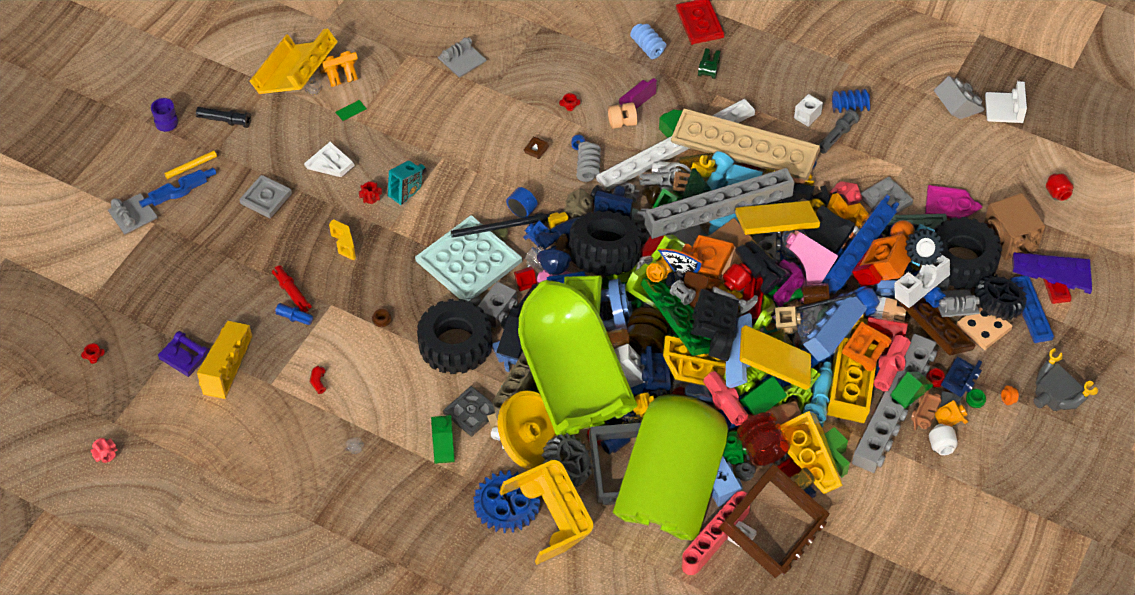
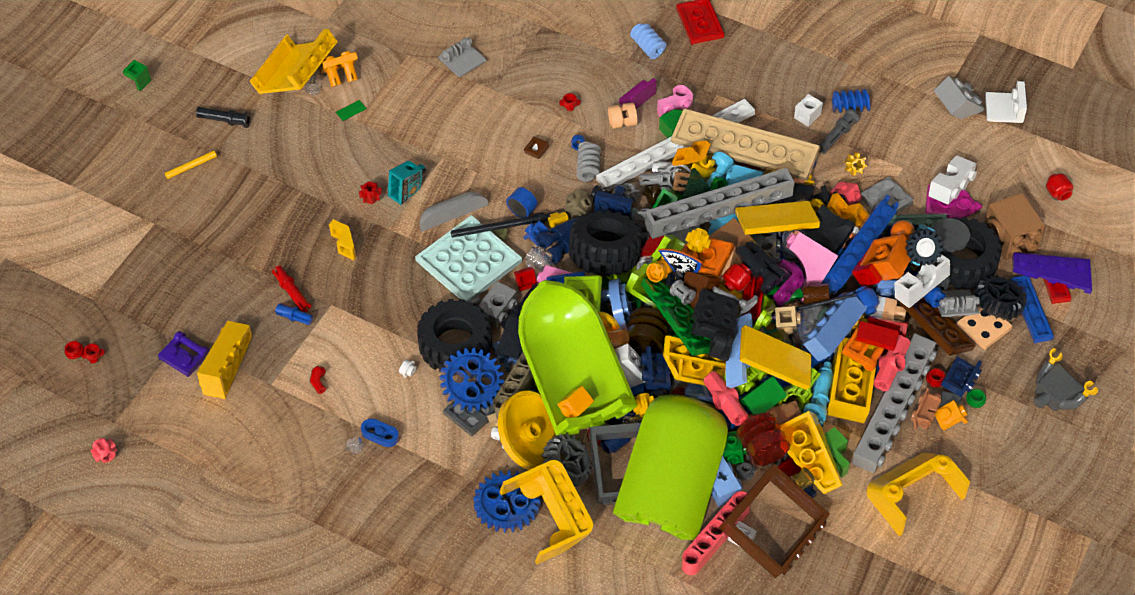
(73, 350): none -> red plate
(130, 214): light grey hinge -> none
(138, 73): none -> green panel
(164, 114): dark purple wheel -> none
(186, 183): blue piece -> none
(265, 196): light grey plate -> none
(330, 161): white wing -> none
(380, 433): none -> blue plate
(381, 314): reddish brown plate -> none
(407, 368): none -> white plate
(442, 439): green slope -> none
(451, 209): none -> light grey brick
(457, 391): none -> blue gear
(556, 260): dark blue piece -> none
(575, 402): none -> light orange brick
(608, 321): none -> yellow tile
(681, 99): none -> bright pink plate
(691, 154): none -> light orange slope
(698, 240): none -> yellow gear
(708, 67): dark green piece -> none
(718, 183): none -> green plate
(855, 159): none -> yellow gear
(877, 336): none -> red tile
(888, 488): none -> yellow windscreen
(911, 388): green slope -> none
(943, 439): white head -> none
(952, 233): none -> dark grey tile
(958, 175): none -> white arch
(1009, 395): orange plate -> none

